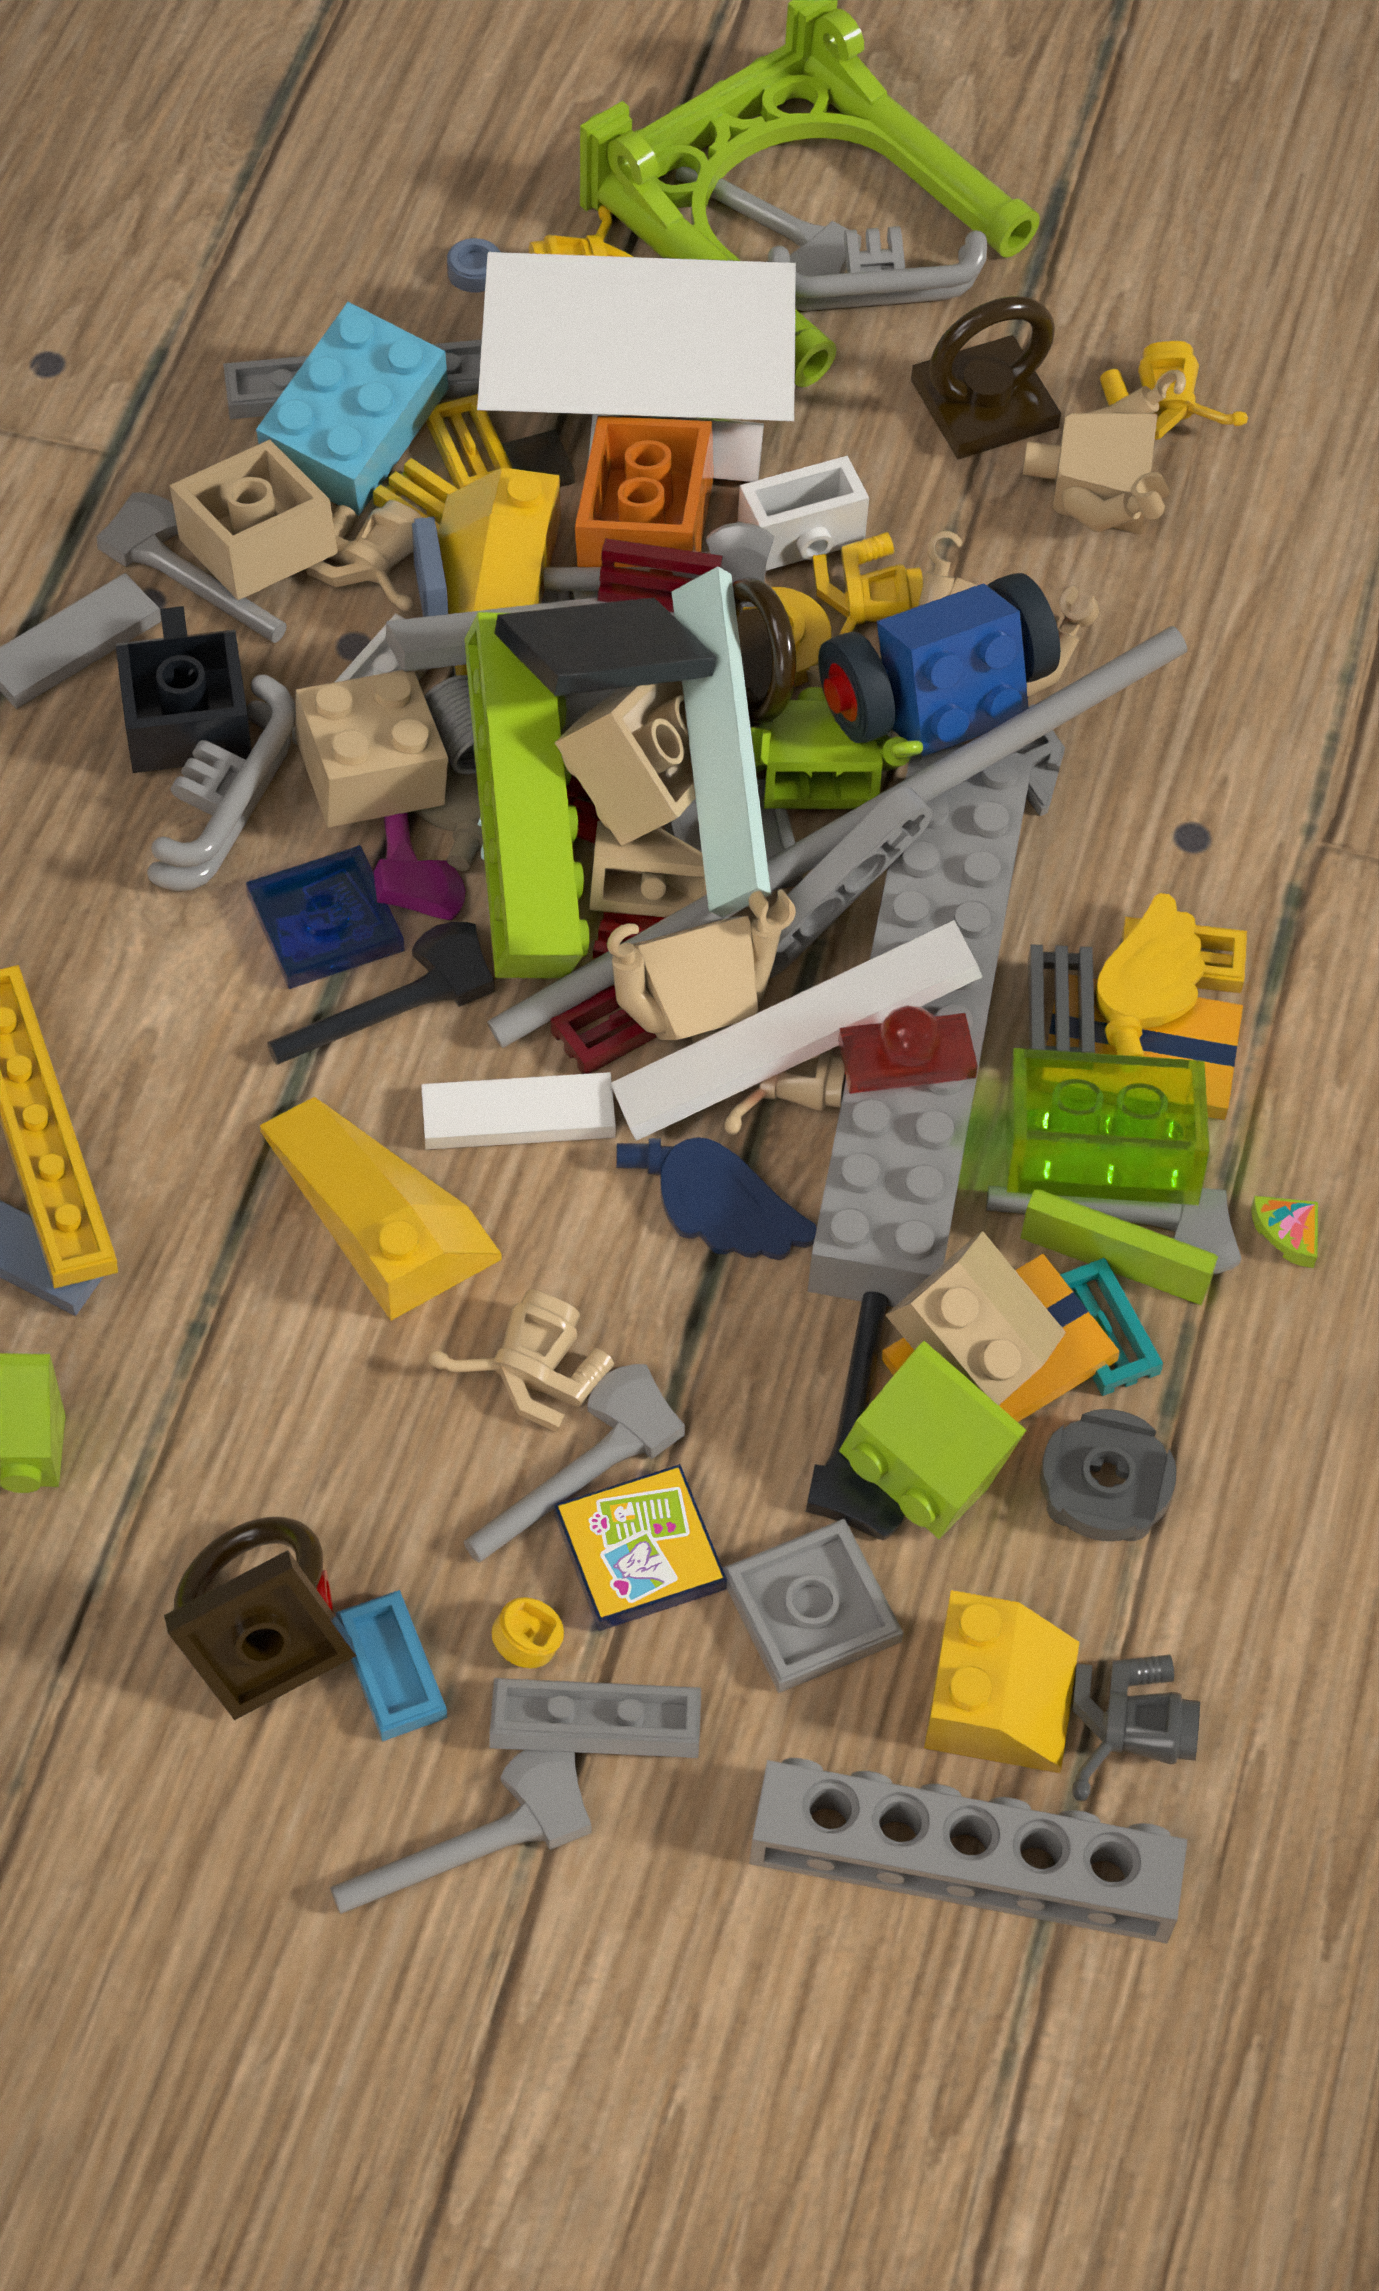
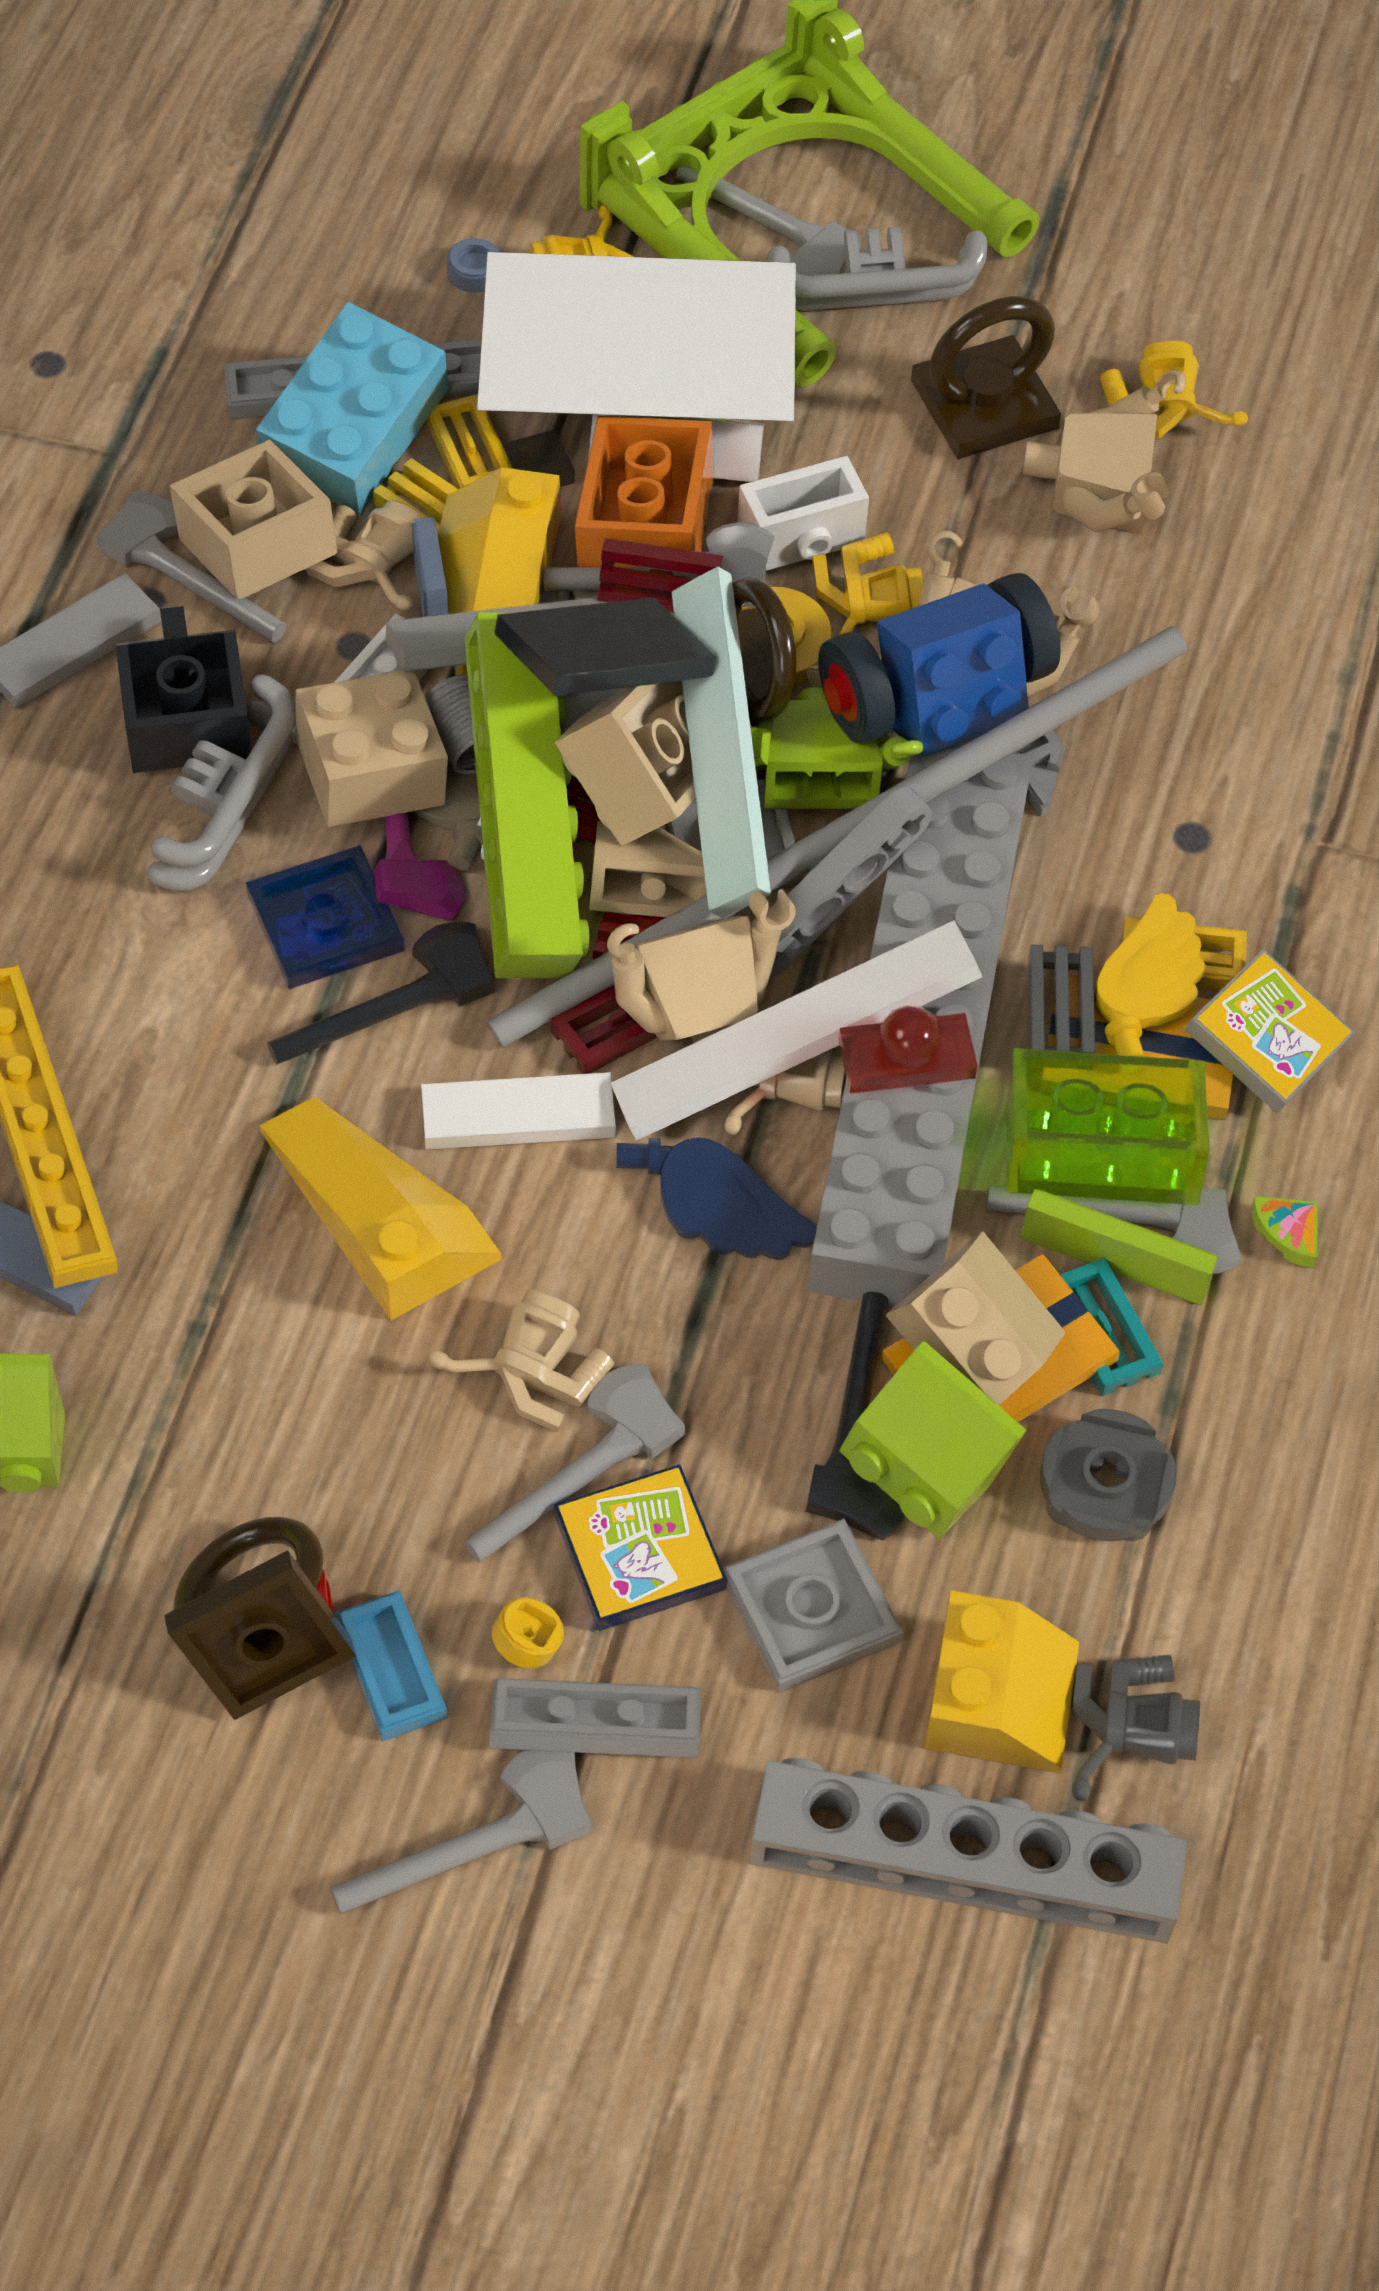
(1269, 1030): none -> tile

